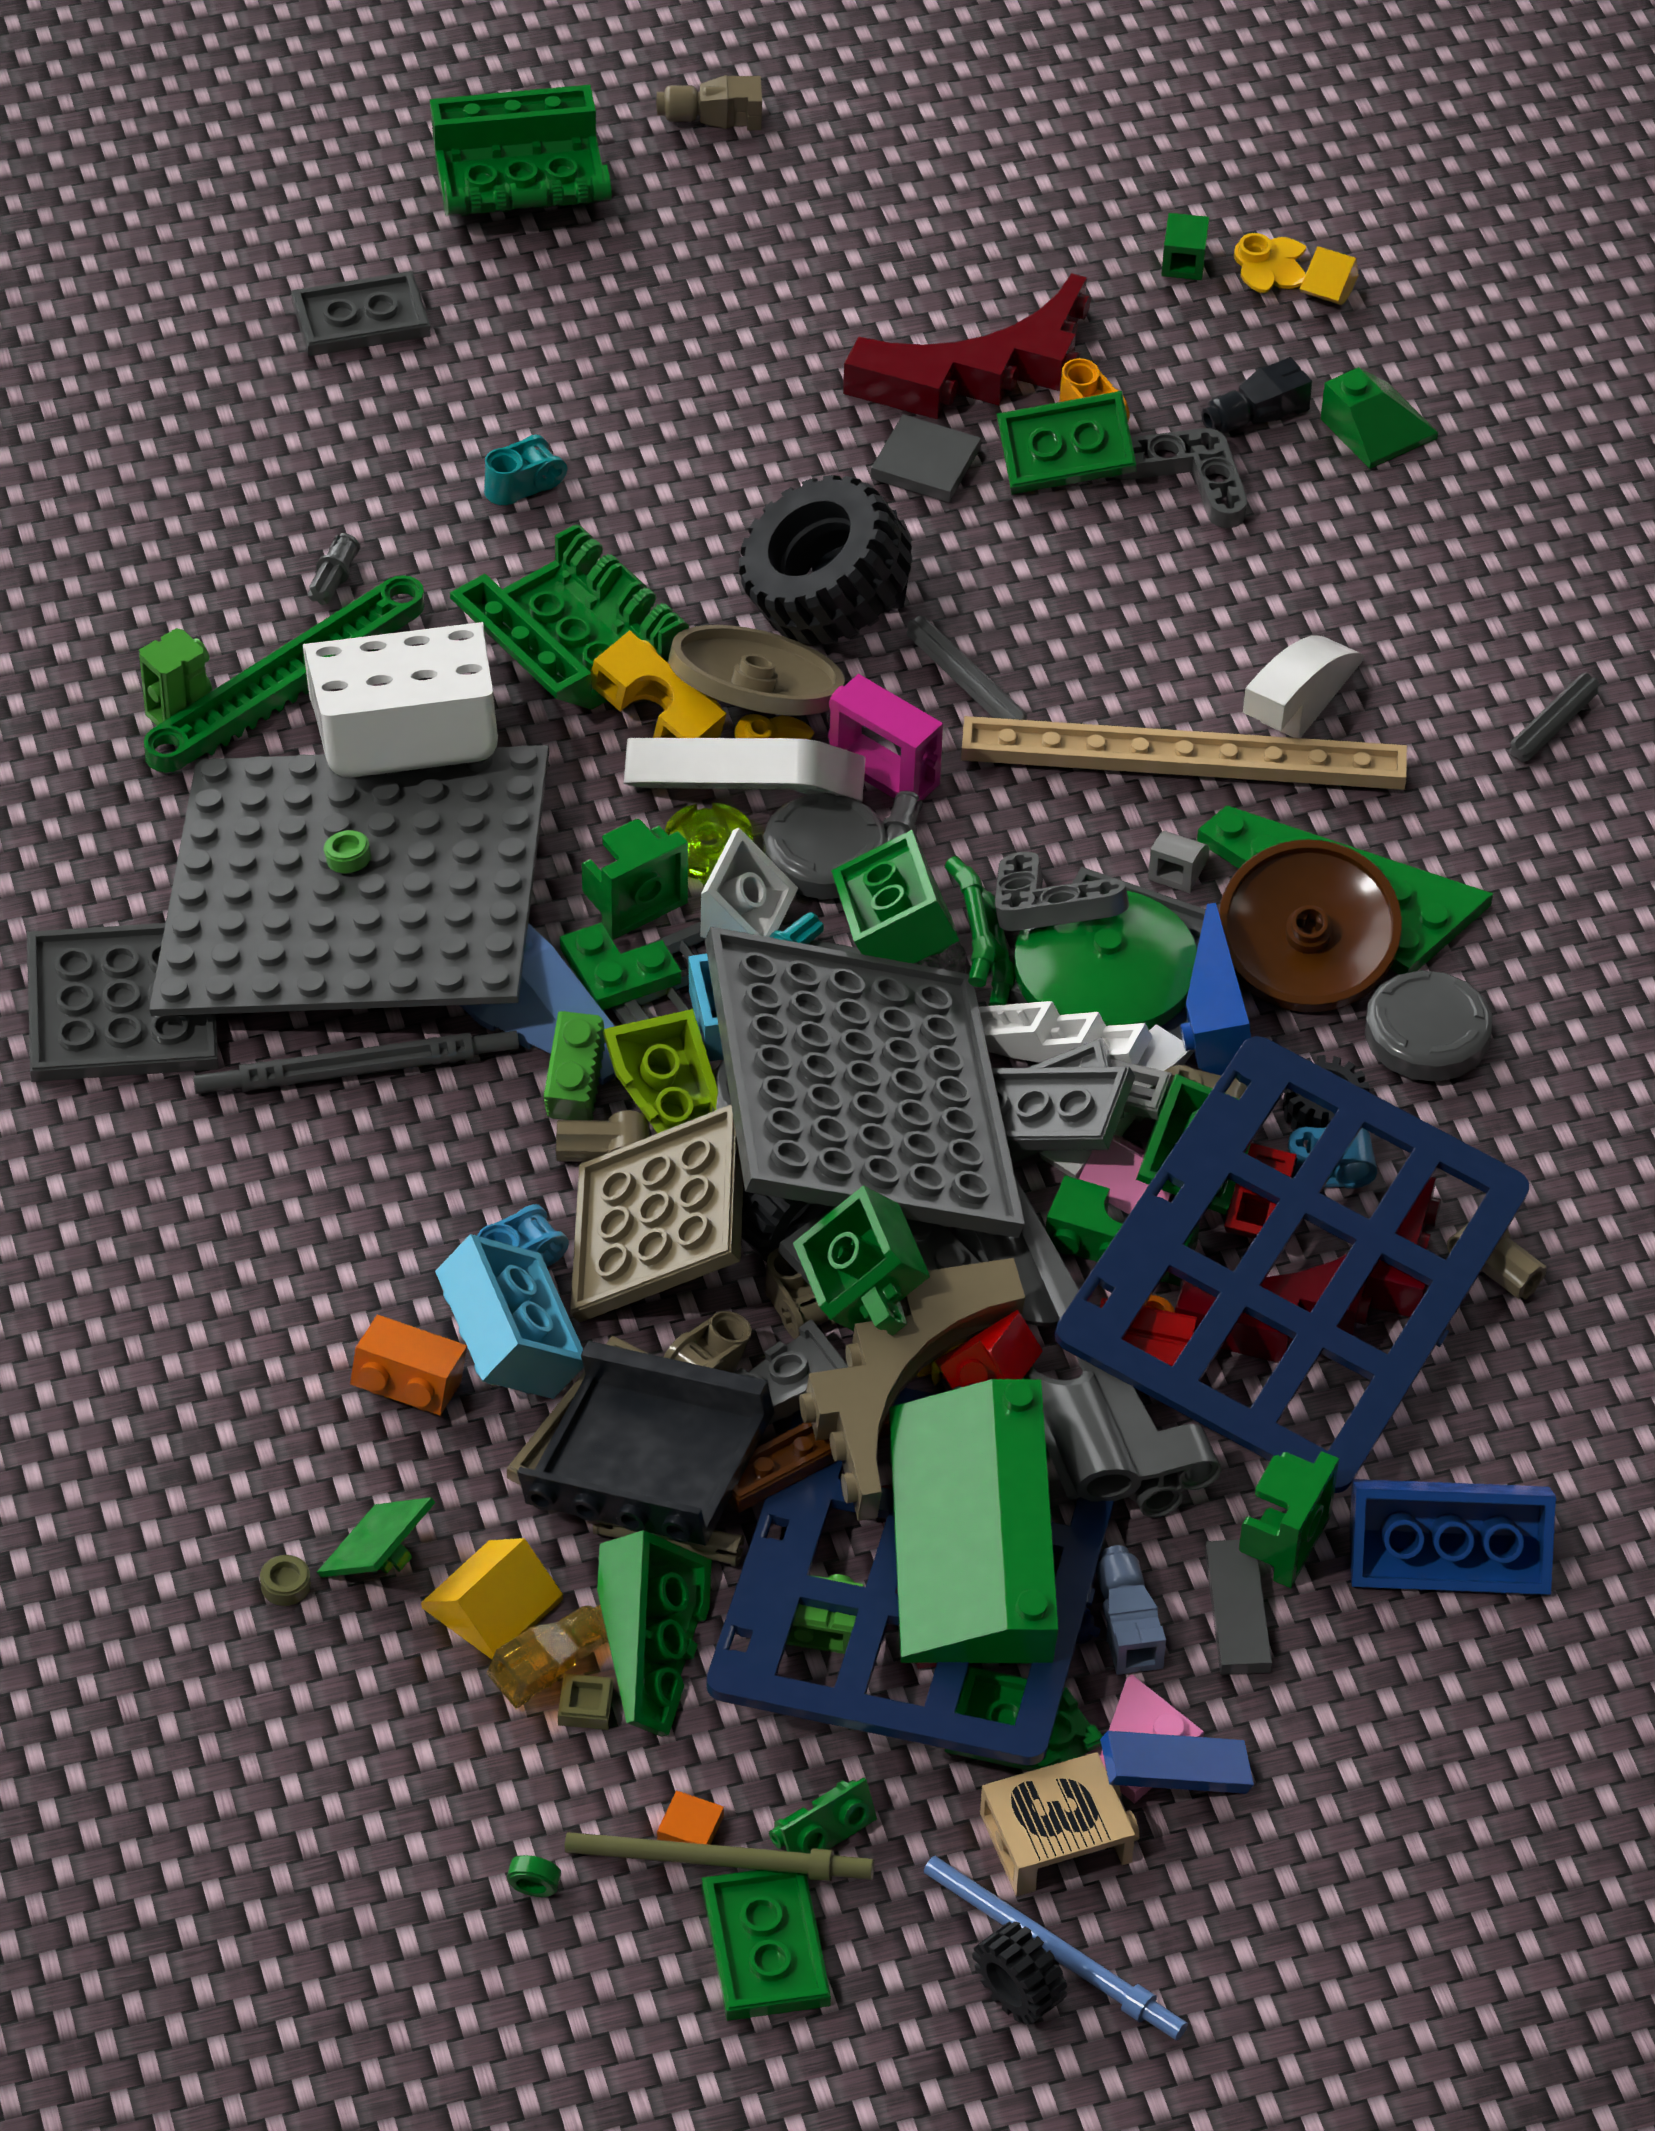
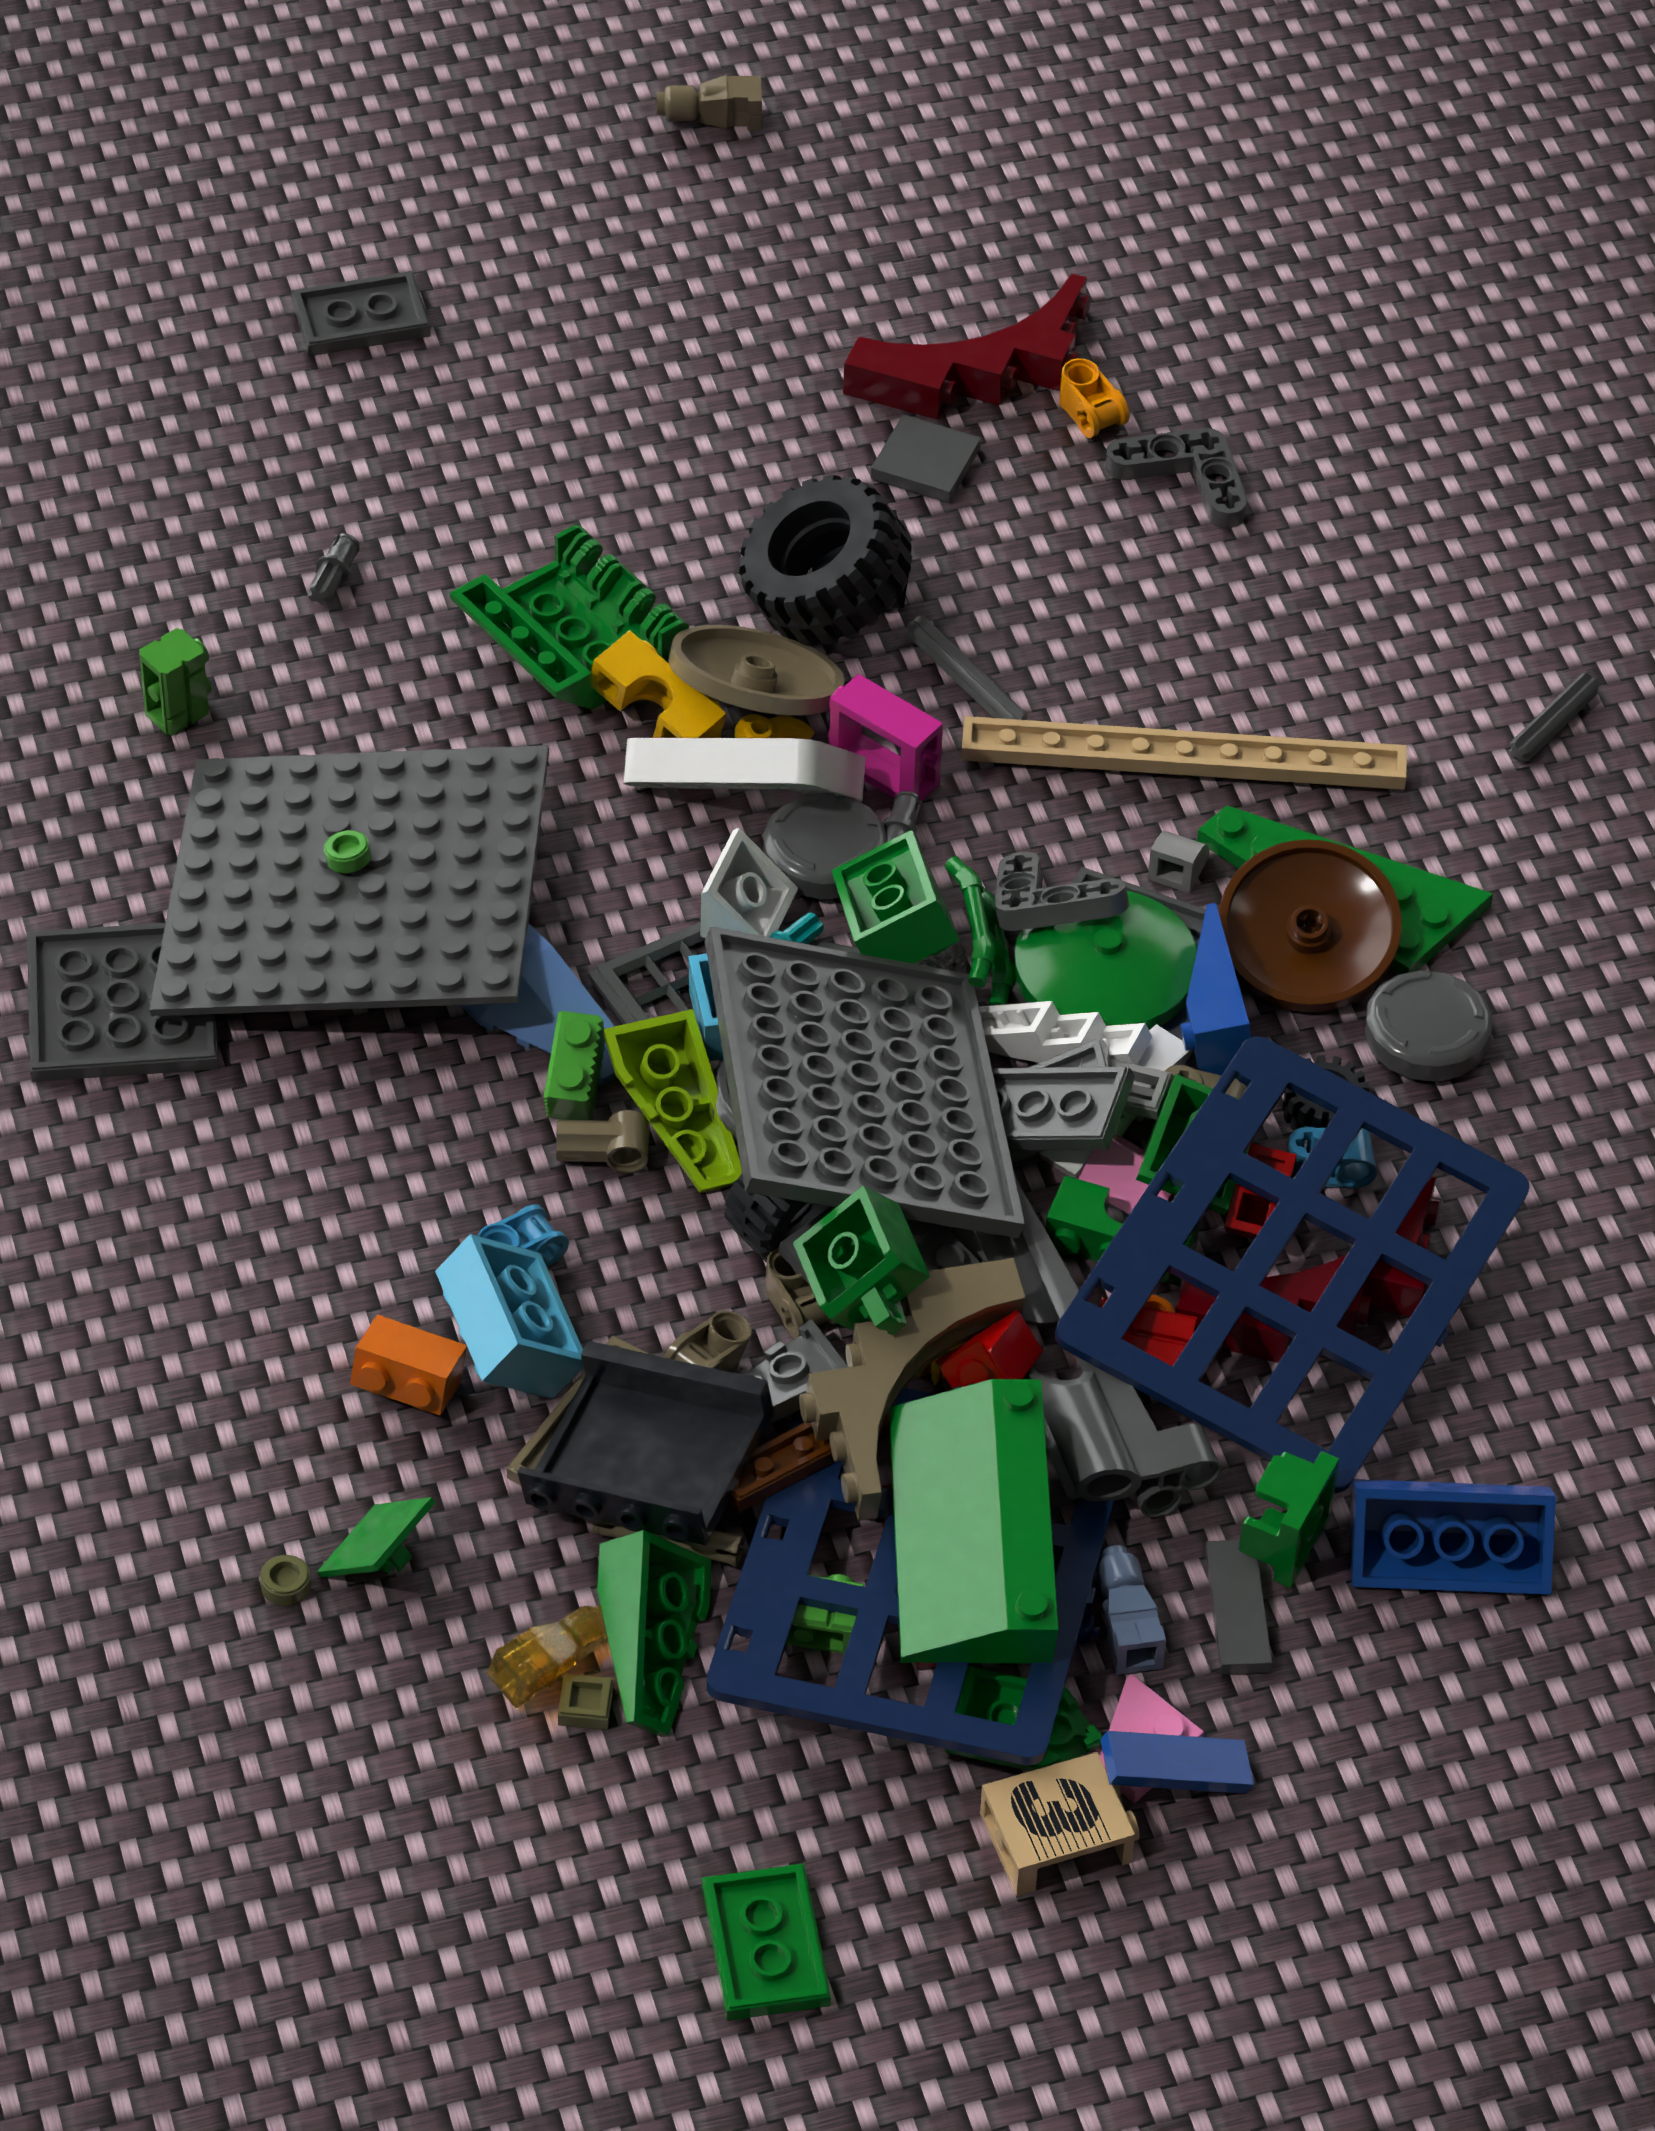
(275, 678): green gear -> none
(355, 1062): dark grey axle -> none
(408, 719): white piece -> none
(495, 1595): yellow slope -> none
(518, 150): green slope -> none
(519, 470): teal piece -> none
(533, 1876): green tile -> none
(614, 976): green plate -> none
(643, 881): green panel -> none
(657, 1214): dark tan tile -> none
(690, 1820): orange tile -> none
(706, 825): clear neon green plate -> none
(819, 1864): olive bar -> none
(831, 1820): green hinge -> none
(1019, 1972): black tyre -> none
(1066, 442): green tile -> none
(1135, 2000): medium blue bar -> none
(1185, 246): green brick -> none
(1261, 398): black piece -> none
(1269, 262): yellow plate -> none
(1300, 684): white slope -> none
(1330, 276): yellow brick -> none
(1372, 418): green slope -> none
(1510, 1266): dark tan piece -> none

